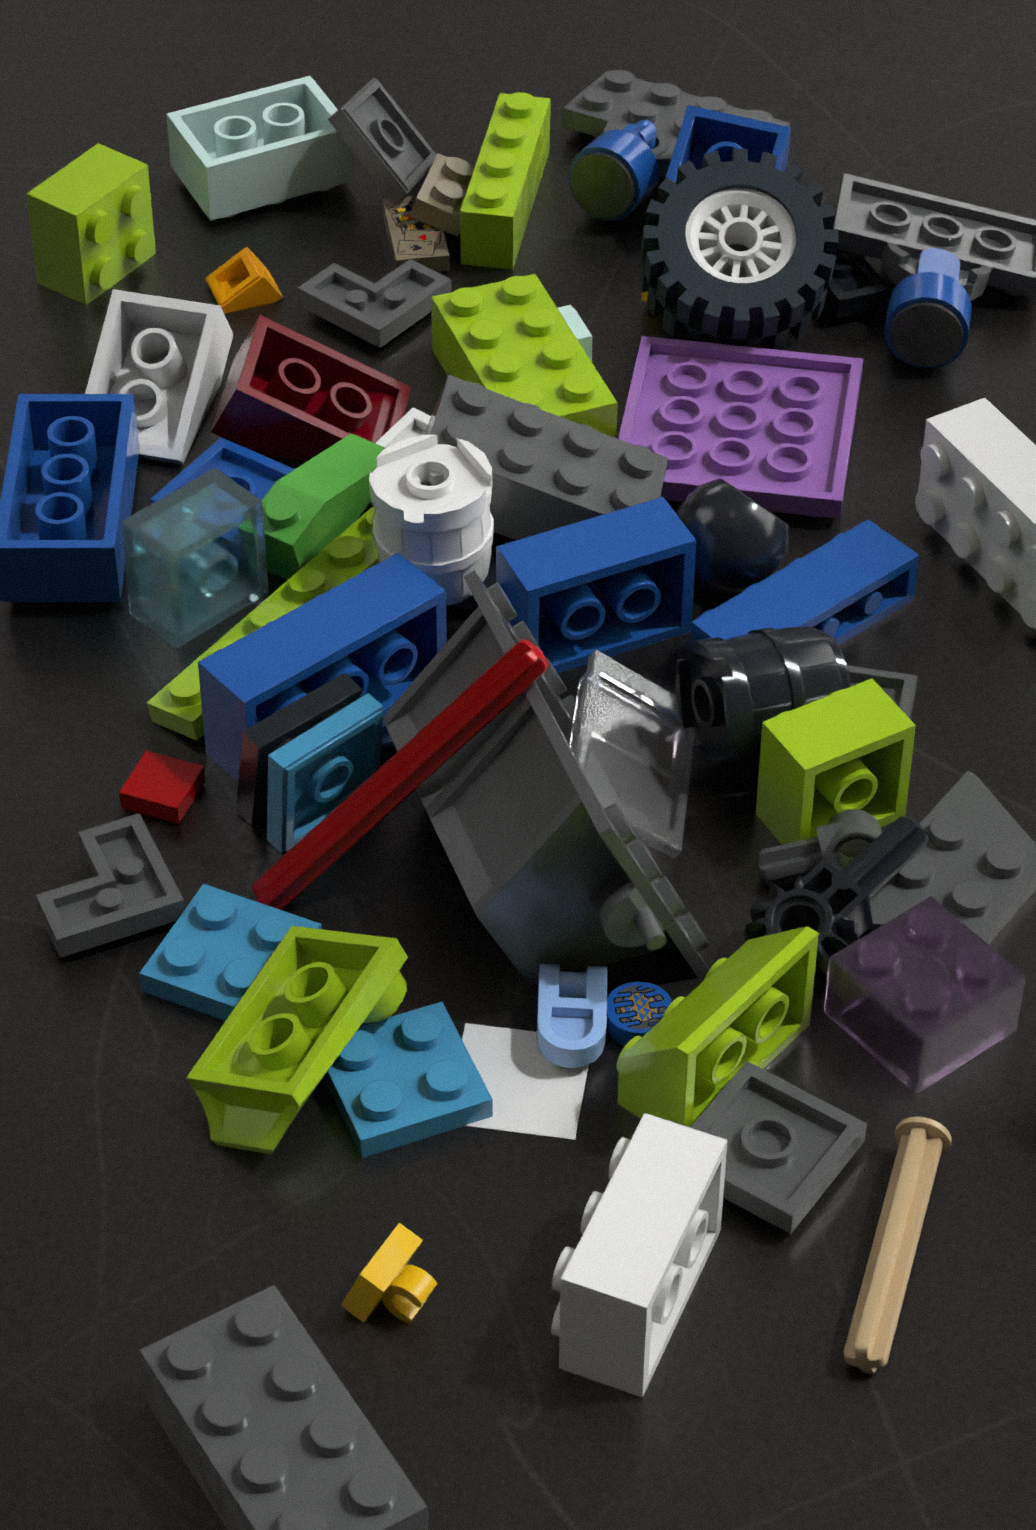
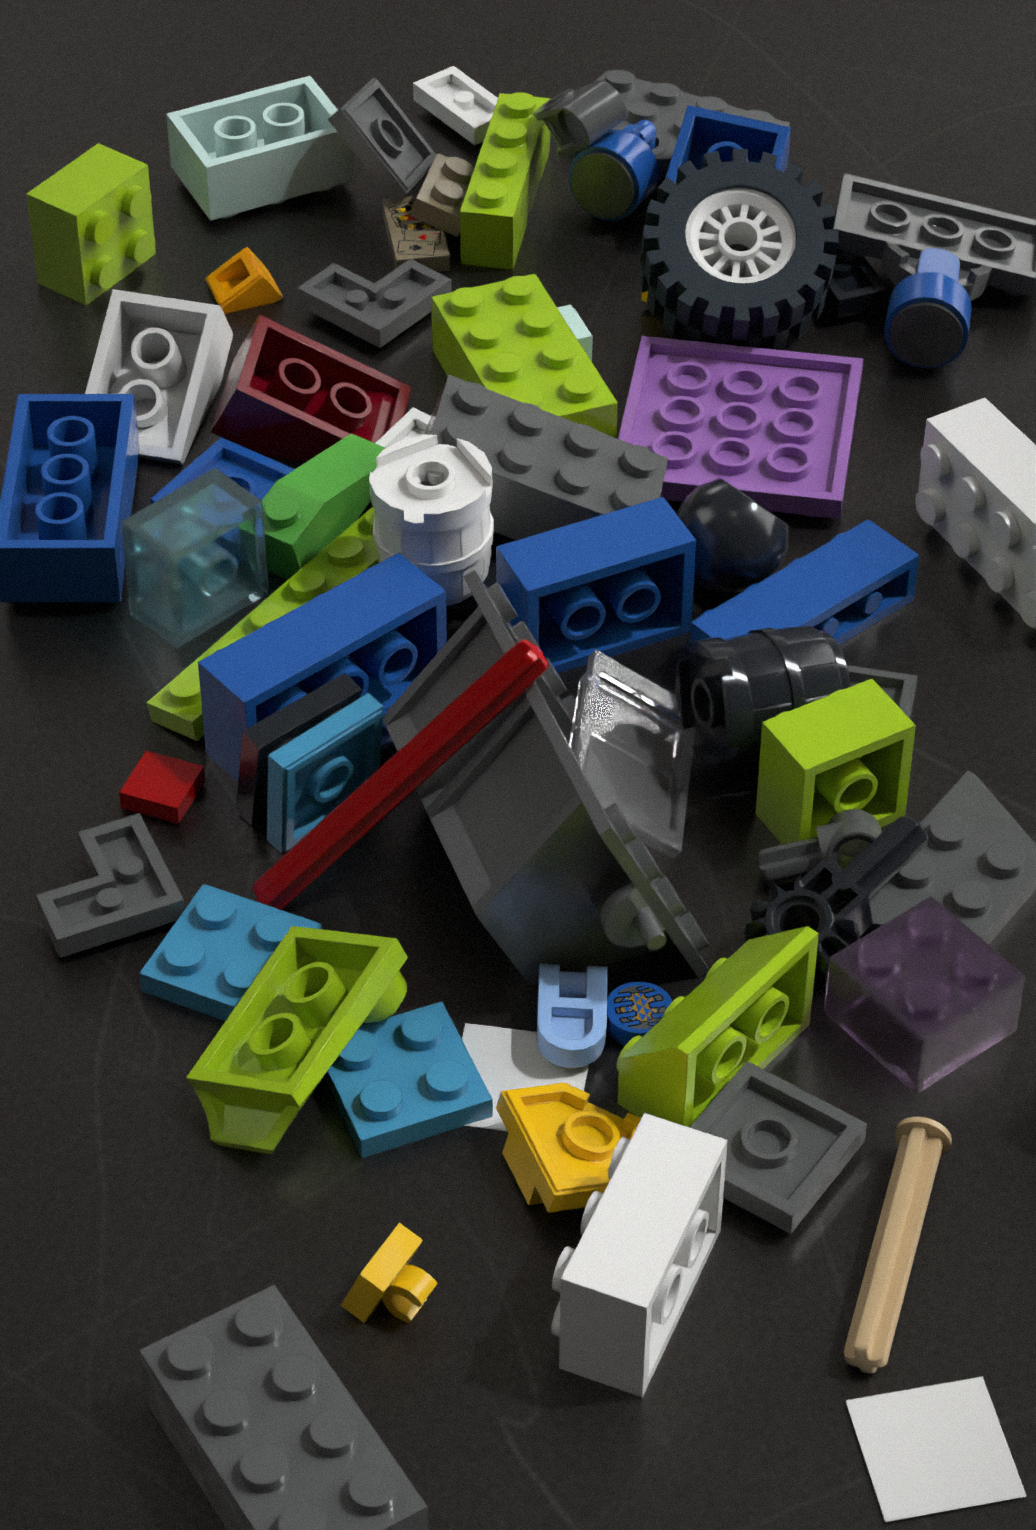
(457, 102): none -> white plate
(559, 1143): none -> yellow plate
(582, 115): none -> dark grey piece
(934, 1449): none -> white sticker

